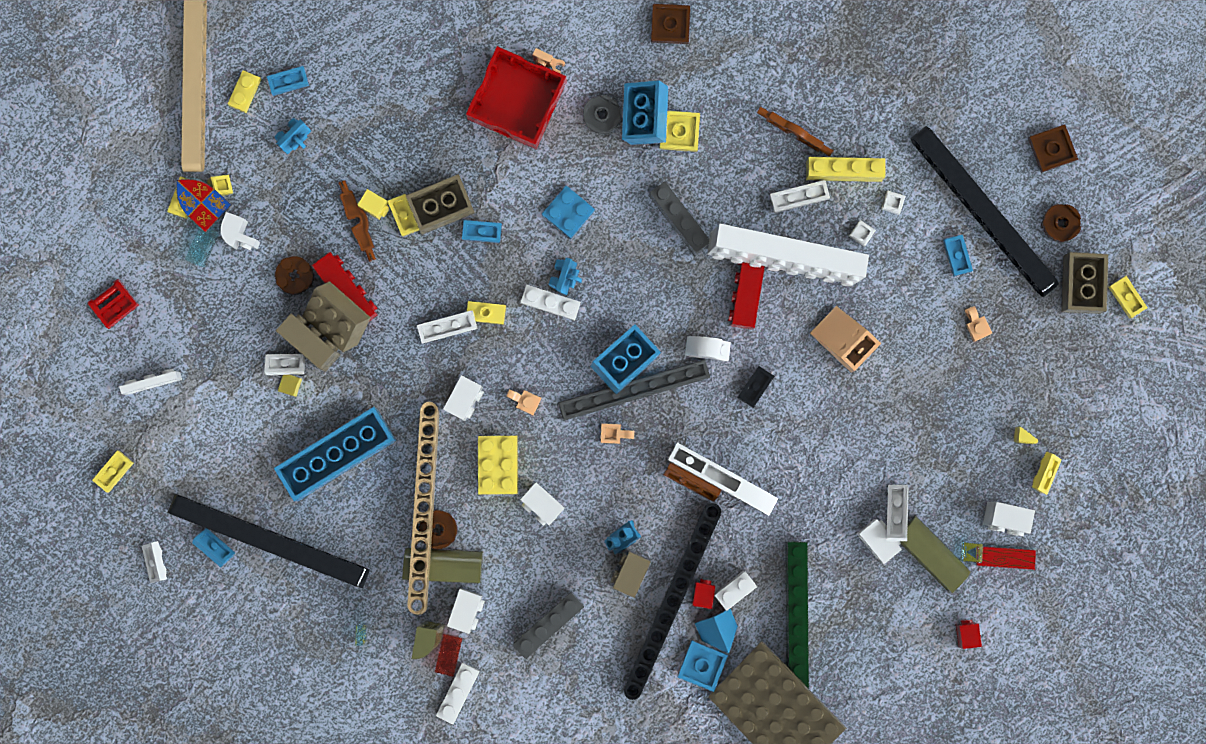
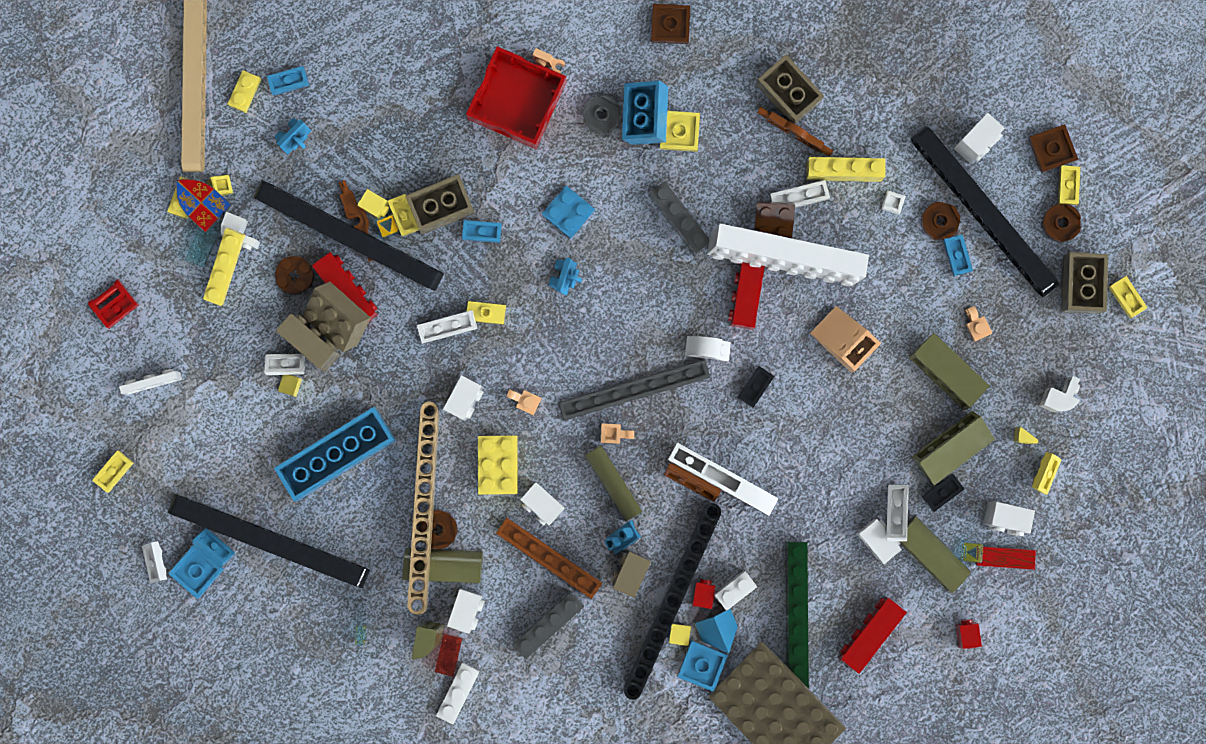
(196, 572): none -> dark azure plate
(224, 266): none -> light yellow plate
(348, 235): none -> black beam
(387, 226): none -> tile
(549, 558): none -> dark orange plate
(550, 302): white plate -> none
(613, 483): none -> olive brick
(625, 359): dark azure brick -> none
(680, 634): none -> light yellow tile
(775, 218): none -> reddish brown plate
(789, 90): none -> dark tan brick
(862, 233): white tile -> none
(872, 634): none -> red brick
(942, 492): none -> black plate
(943, 210): none -> reddish brown plate
(949, 371): none -> olive brick
(953, 447): none -> olive brick
(983, 135): none -> white brick
(1061, 401): none -> white brick
(1069, 185): none -> light yellow plate

